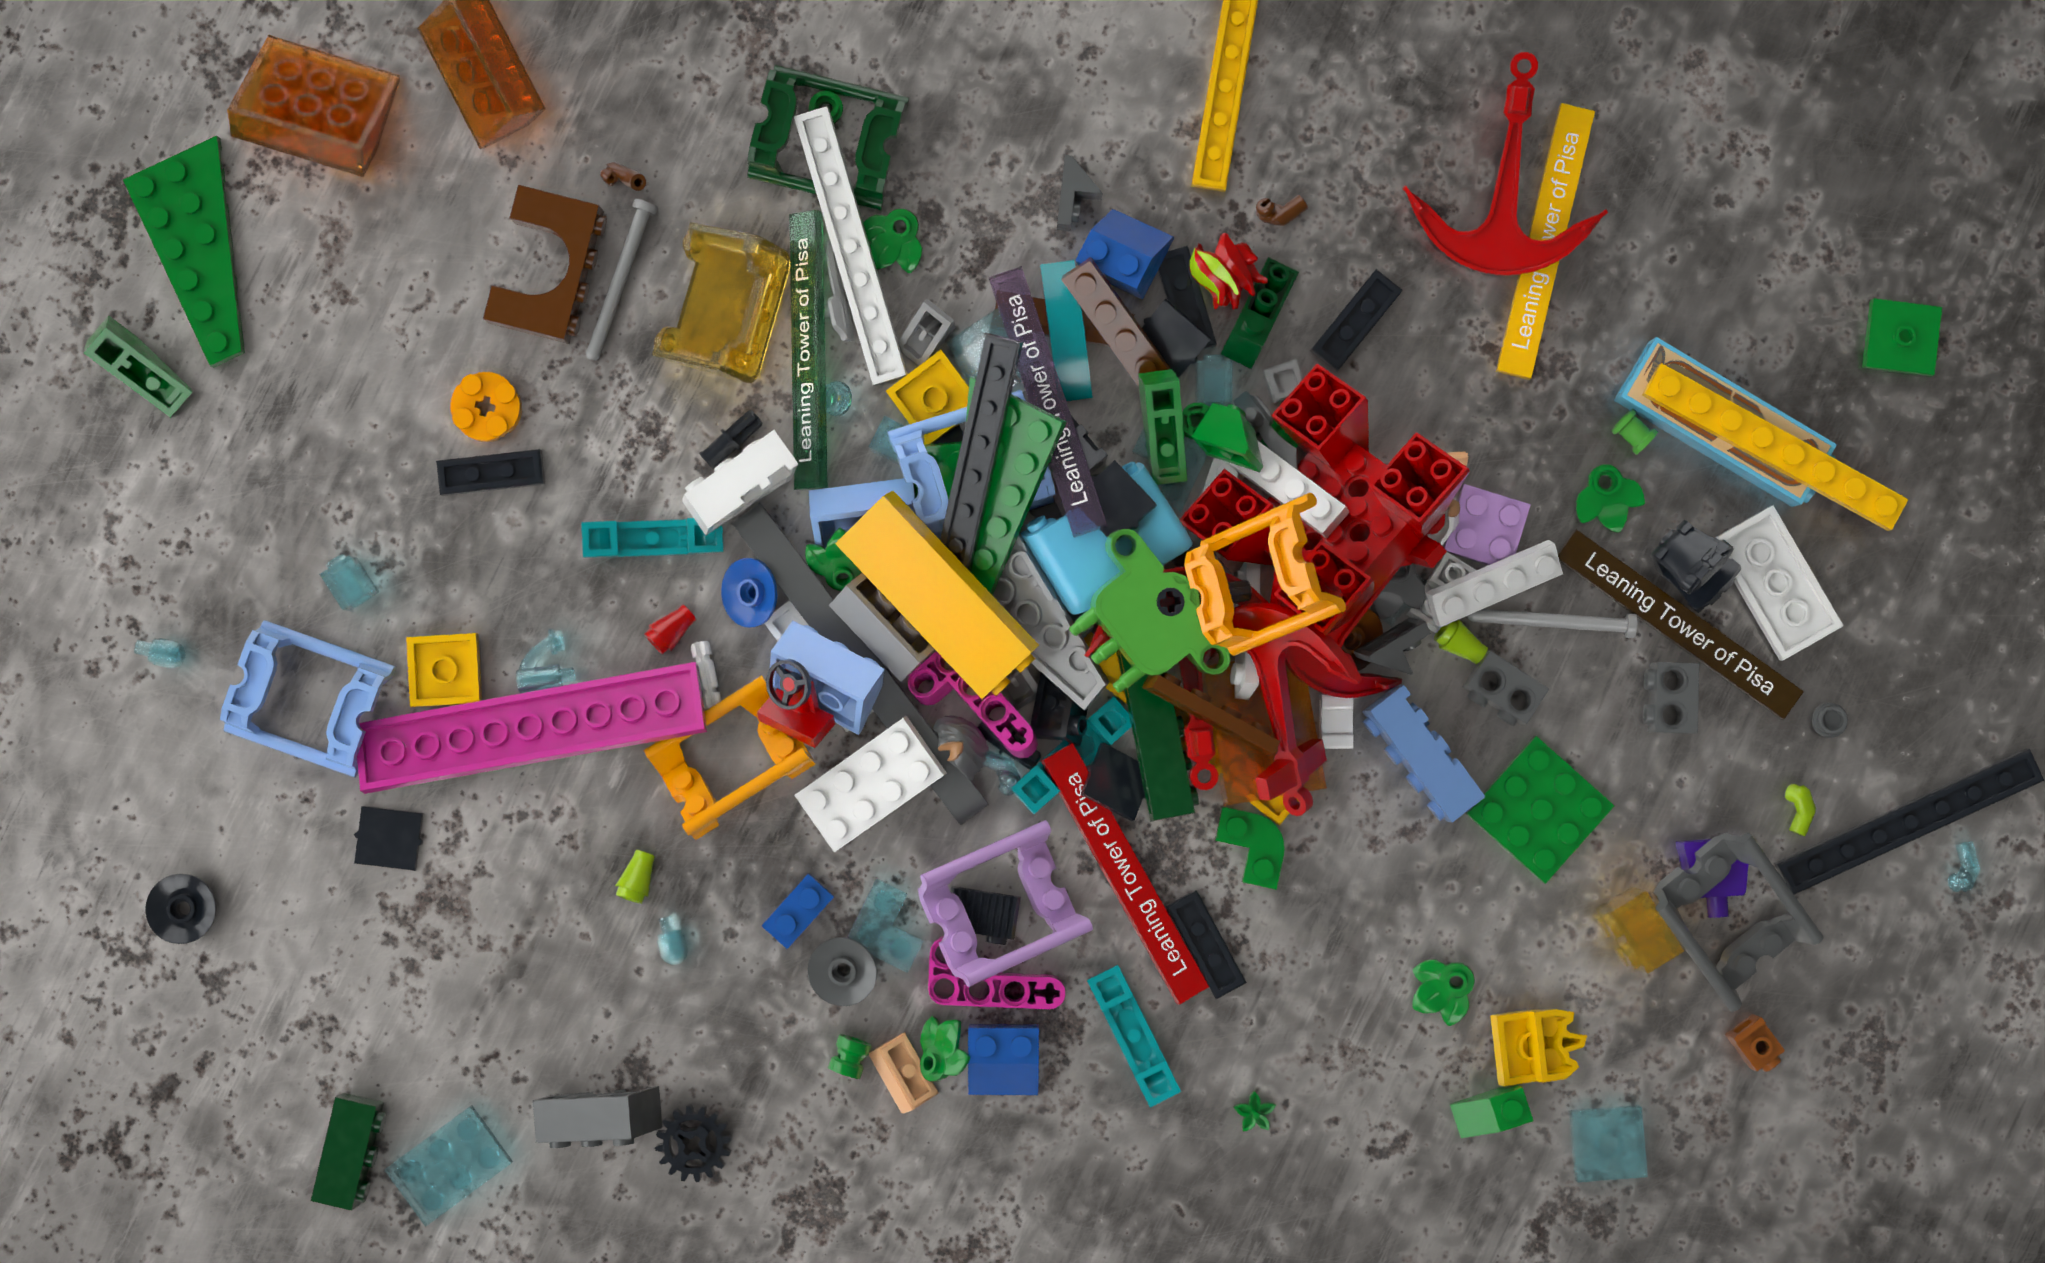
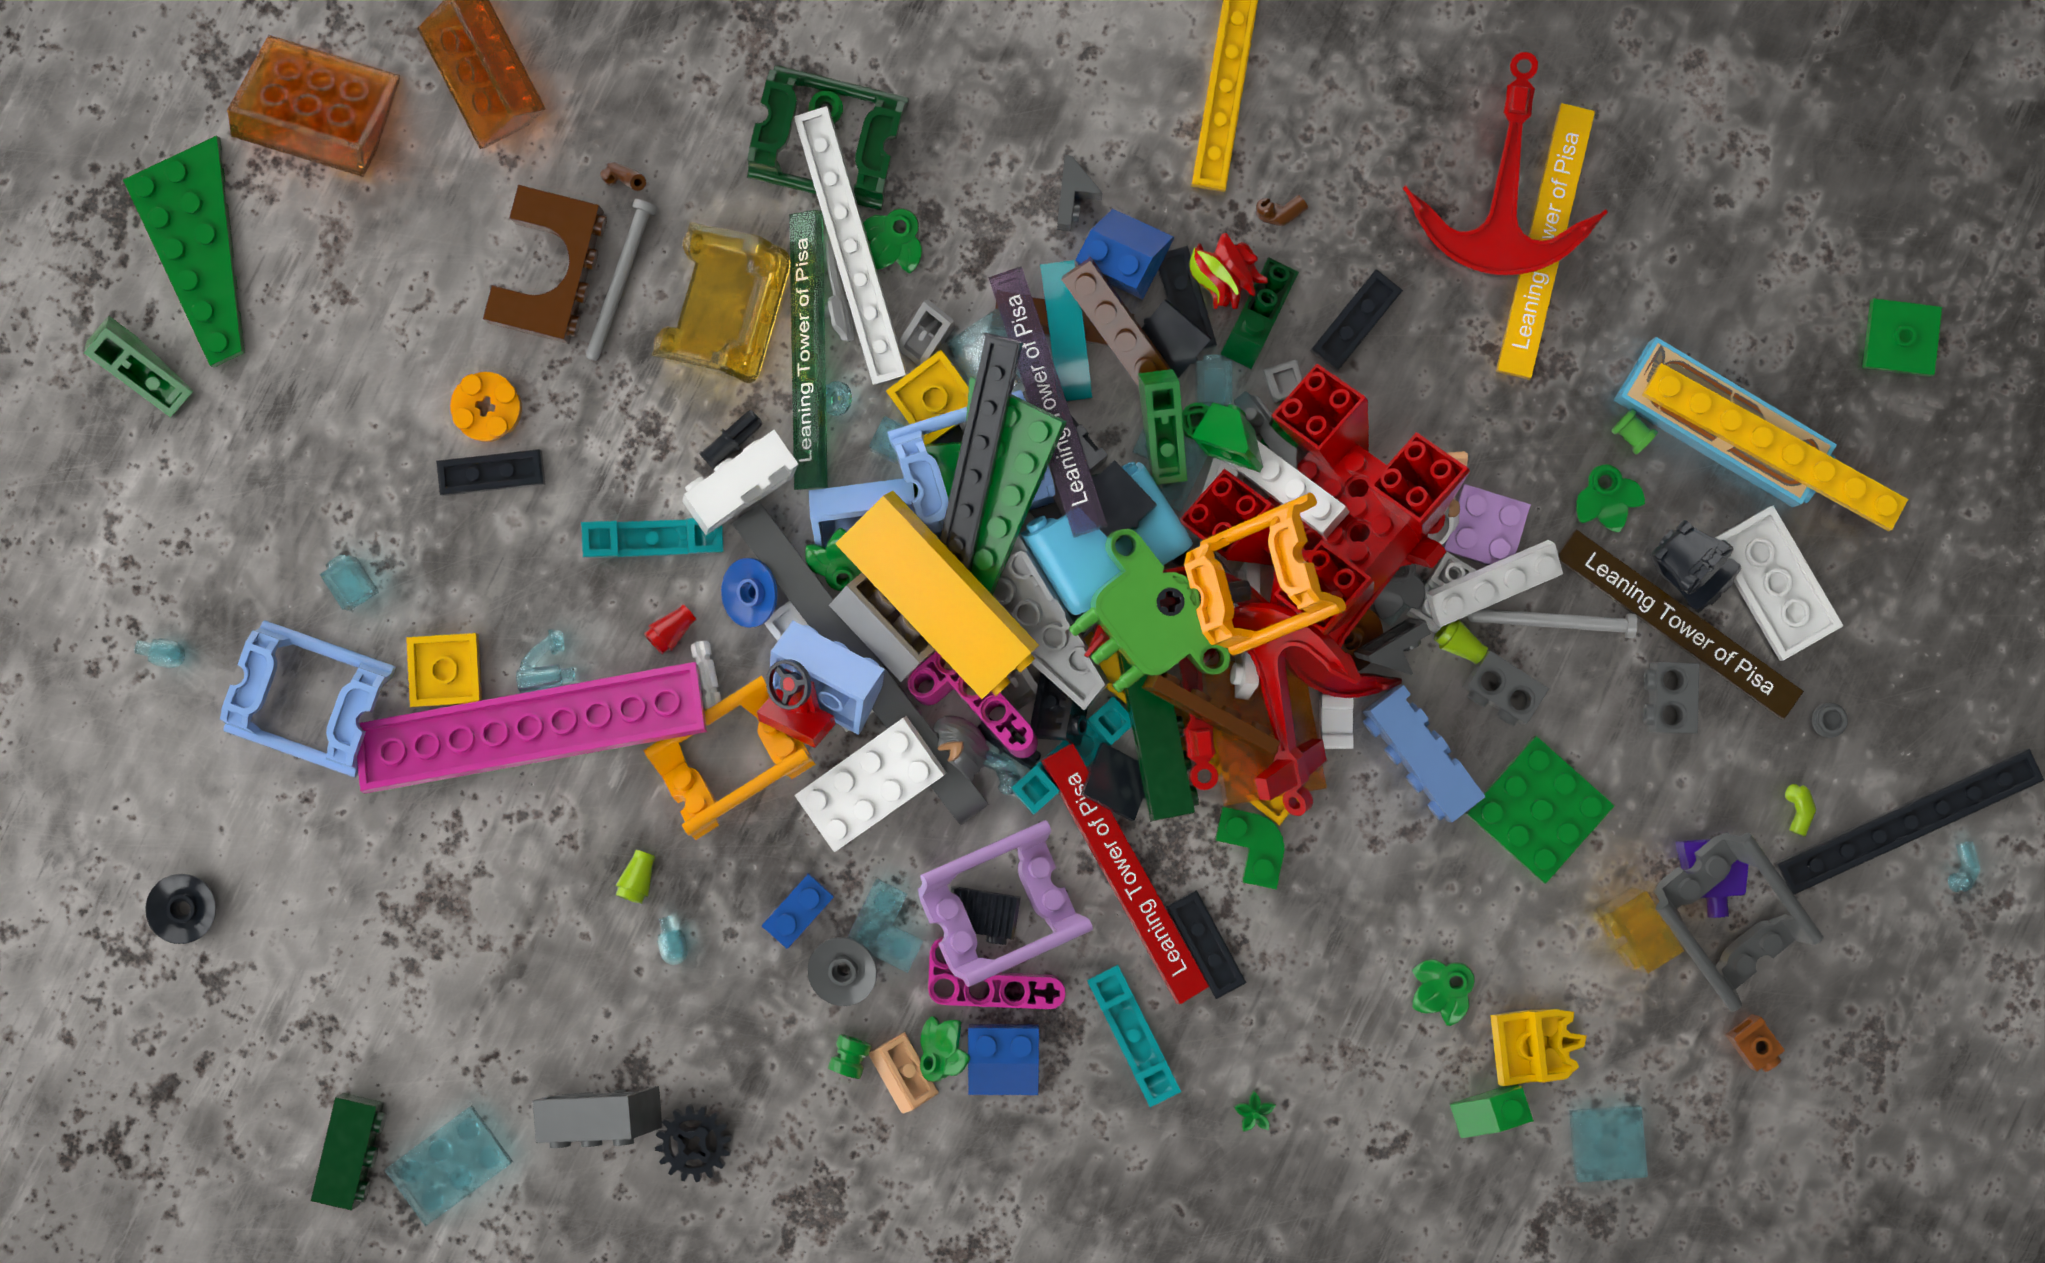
(388, 838): black piece -> none

